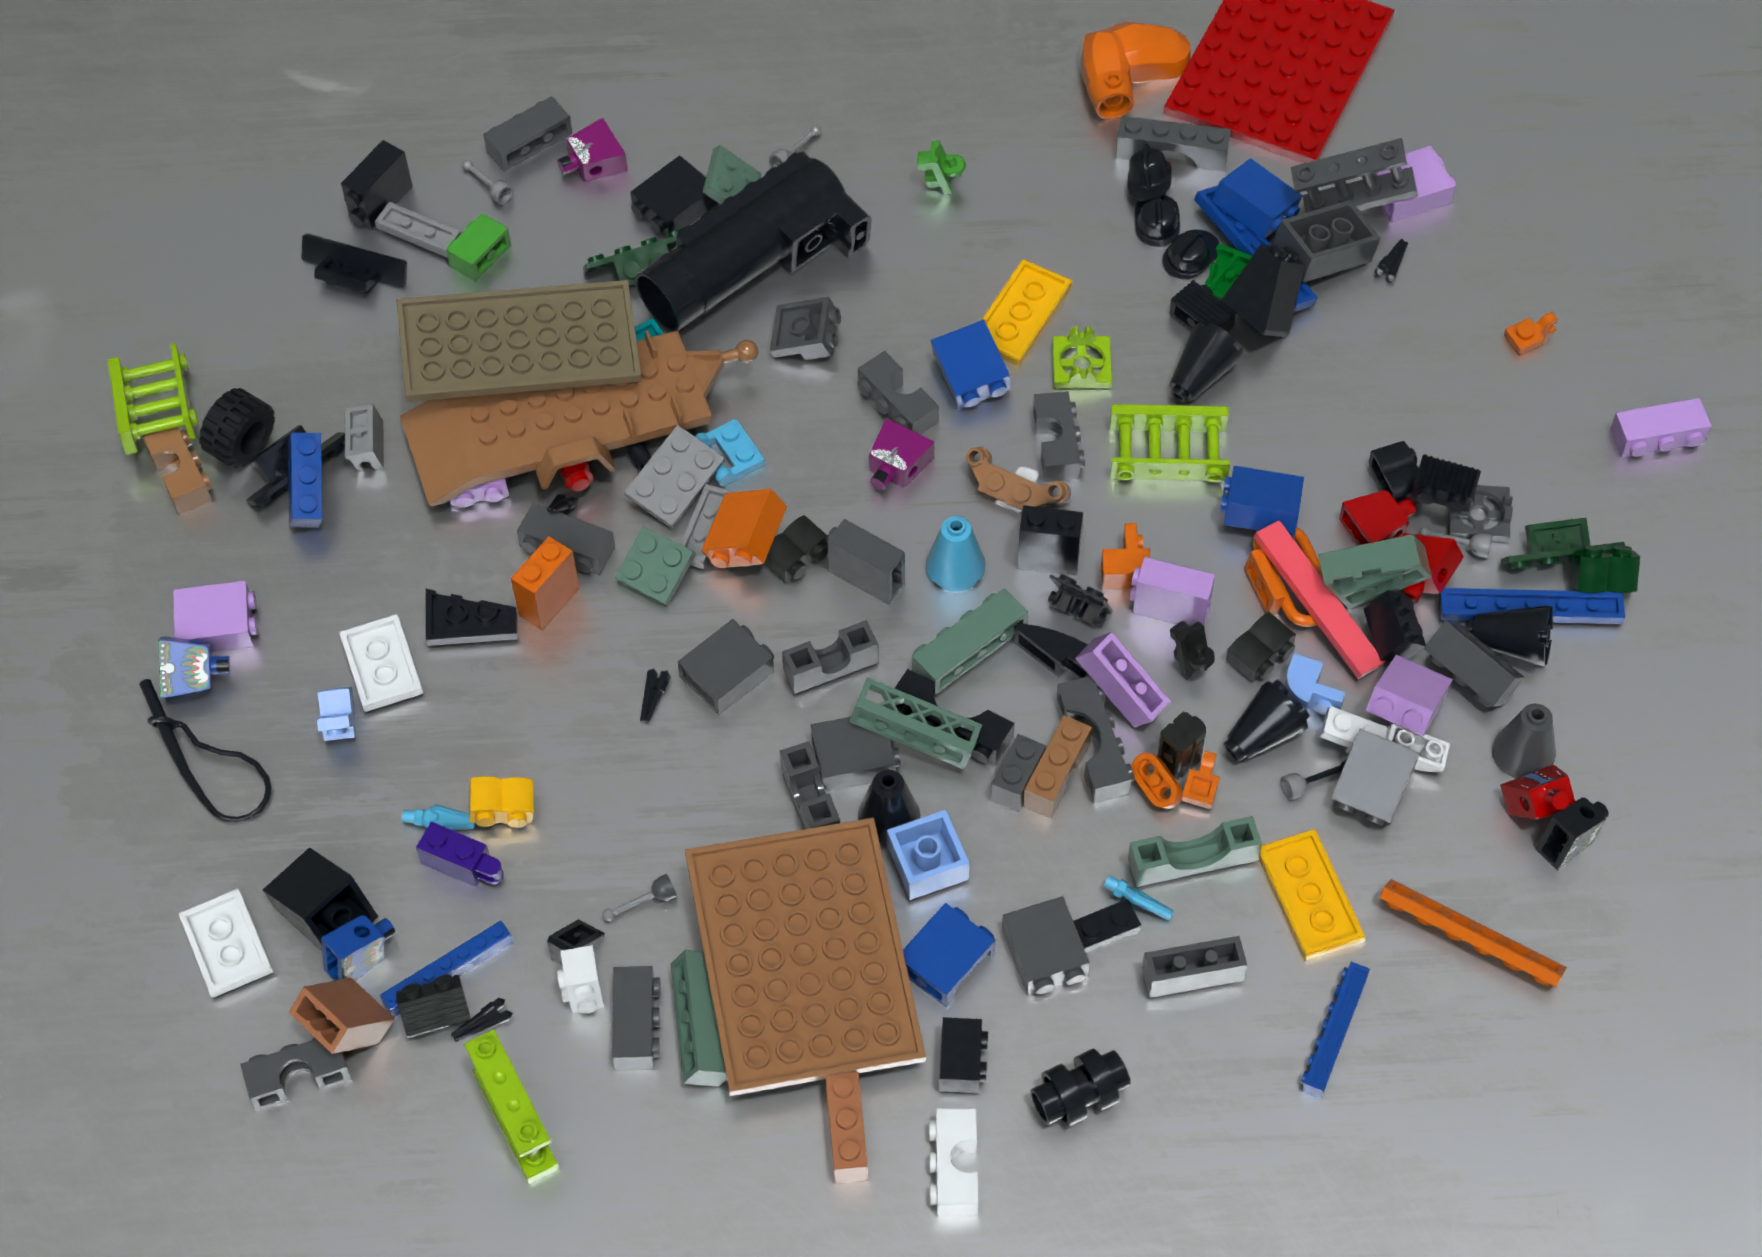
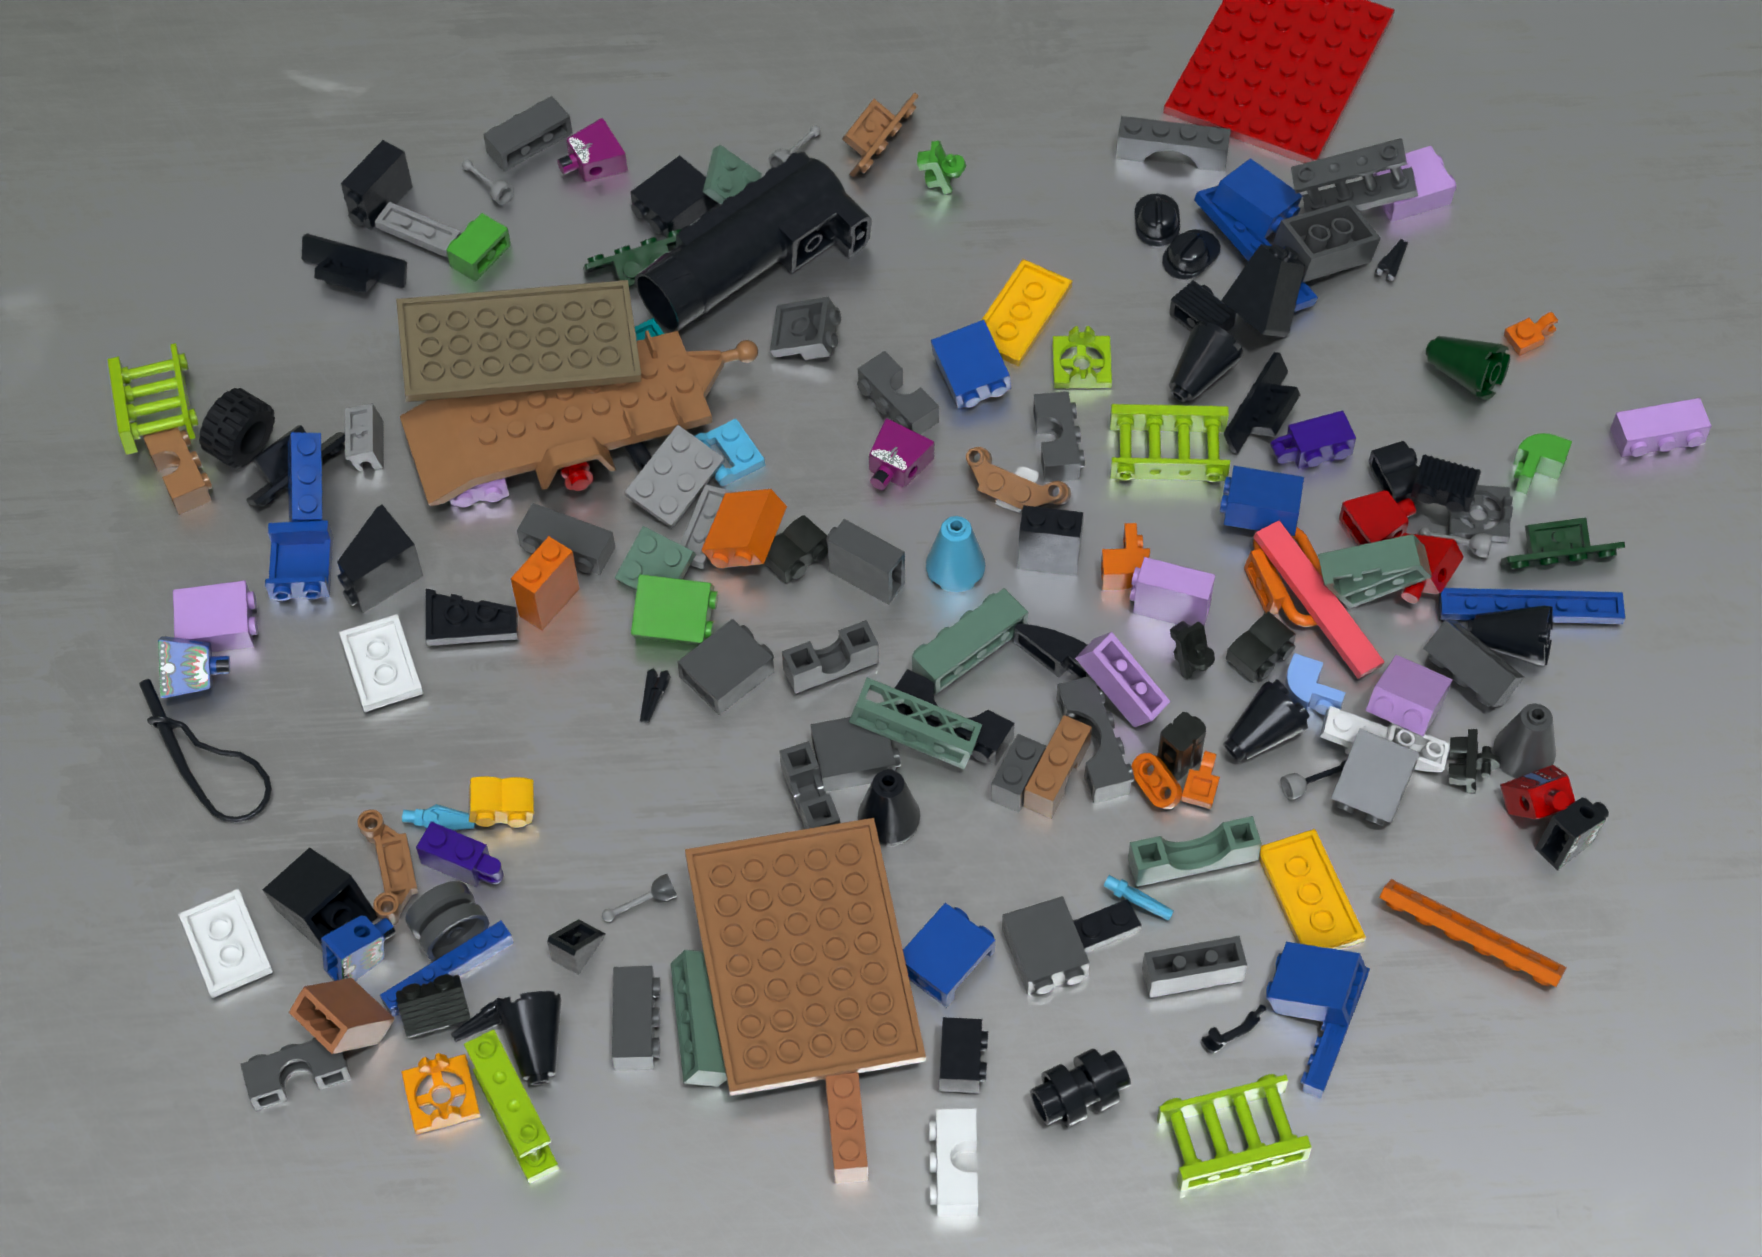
(299, 560): none -> blue panel
(337, 713): light blue brick -> none
(378, 562): none -> black slope
(394, 864): none -> medium nougat plate
(445, 918): none -> dark grey wheel
(446, 1113): none -> light orange piece
(532, 1032): none -> black cone
(561, 503): black piece -> none
(580, 980): white brick -> none
(673, 610): none -> bright green brick
(872, 128): none -> medium nougat bracket
(927, 854): light blue brick -> none
(1068, 590): black hinge -> none
(1129, 56): orange piece -> none
(1148, 174): black piece -> none
(1216, 1041): none -> black piece
(1225, 269): green wing -> none
(1227, 1164): none -> lime fence
(1264, 406): none -> black bracket
(1316, 441): none -> dark purple brick
(1316, 983): none -> blue brick
(1394, 626): black brick -> none
(1468, 748): none -> pearl dark grey hips
(1470, 363): none -> dark green cone
(1540, 454): none -> bright green brick
(1606, 570): dark green brick -> none

